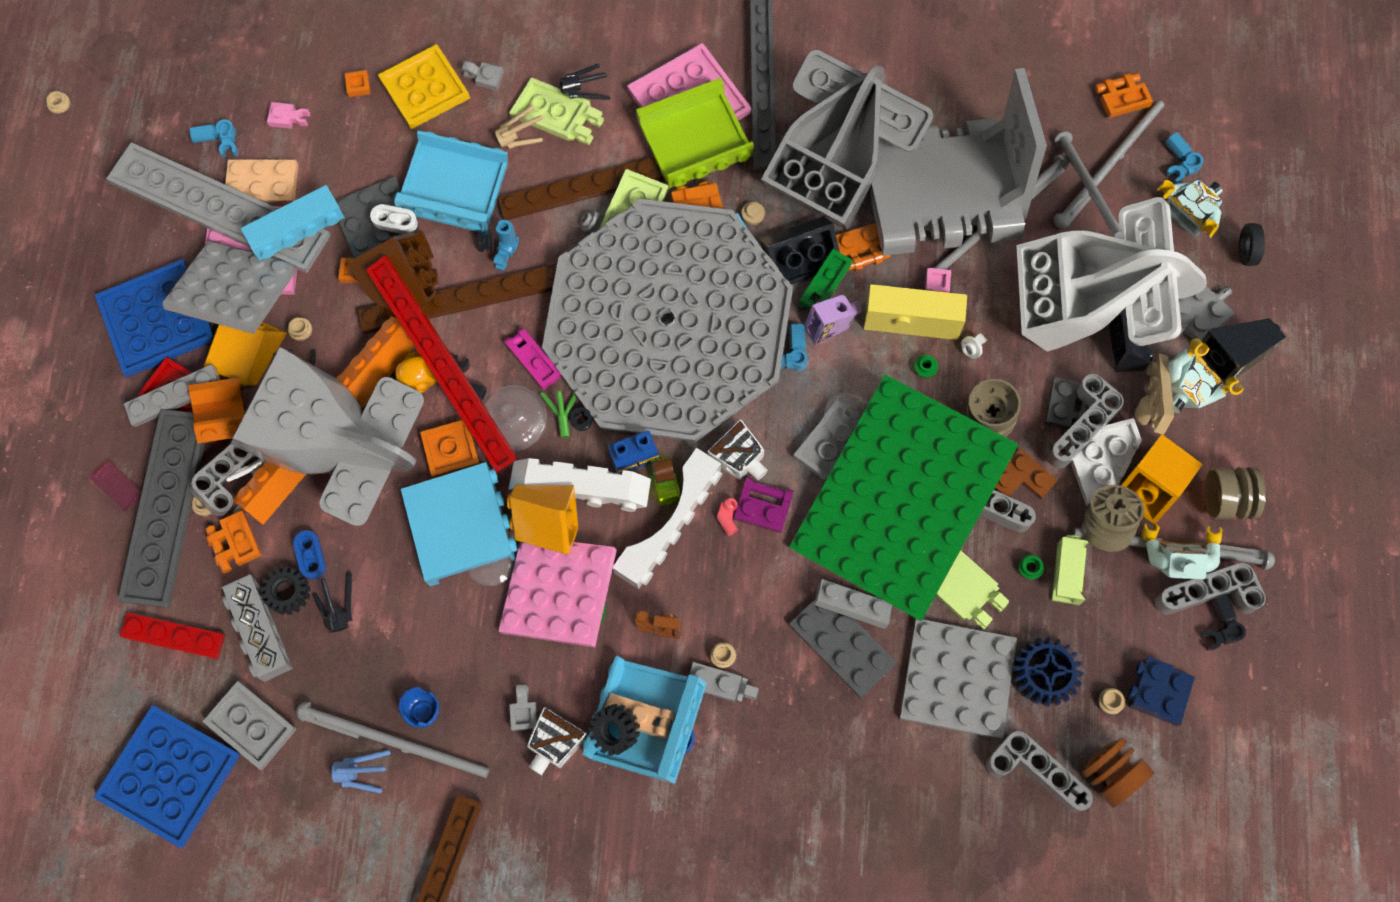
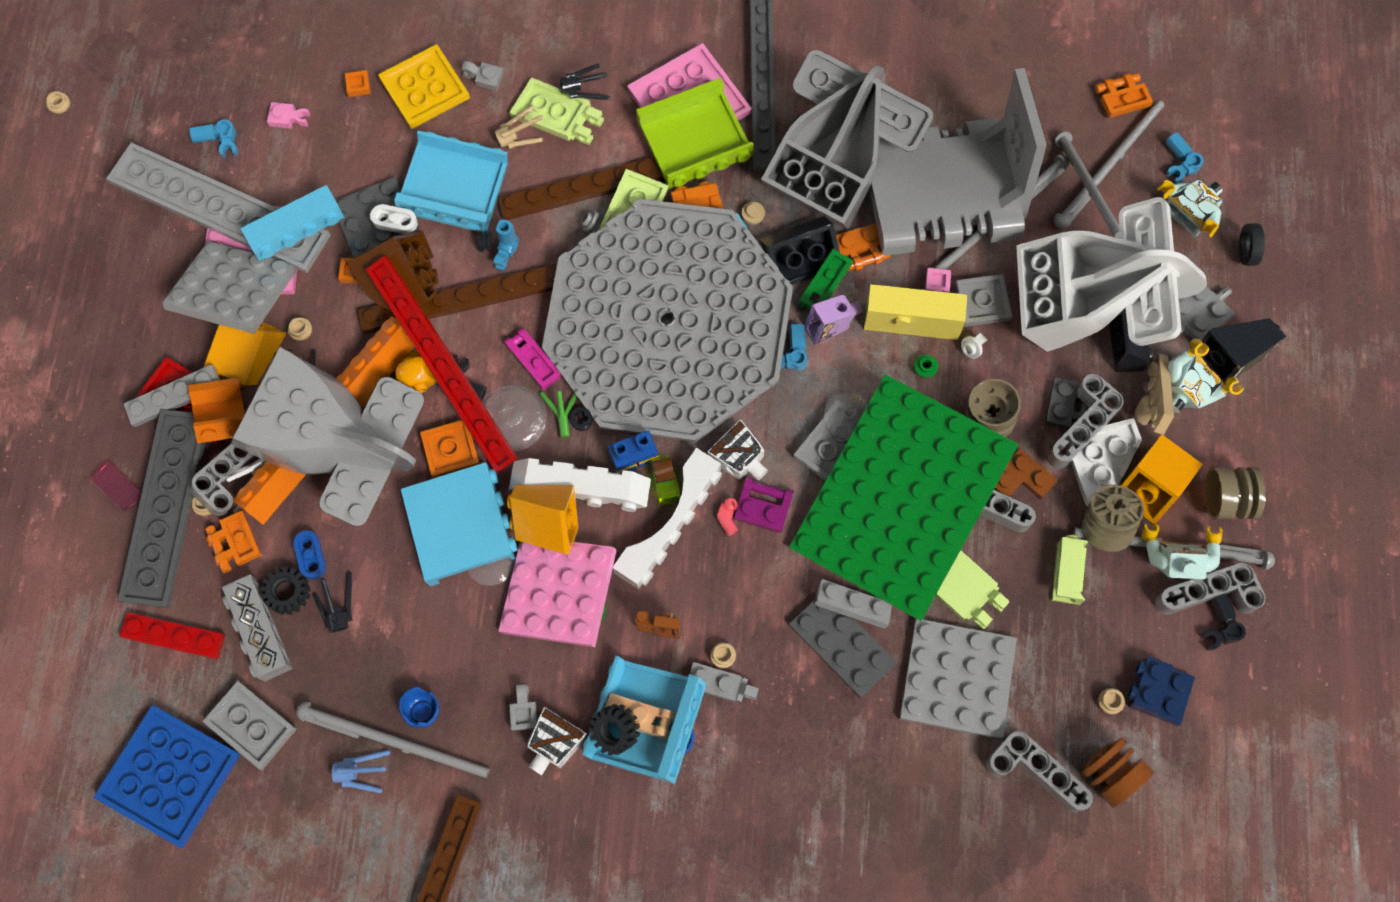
(141, 326): blue plate -> none
(264, 179): light nougat plate -> none
(985, 300): none -> light grey plate
(1033, 560): green plate -> none
(1047, 661): dark blue gear -> none

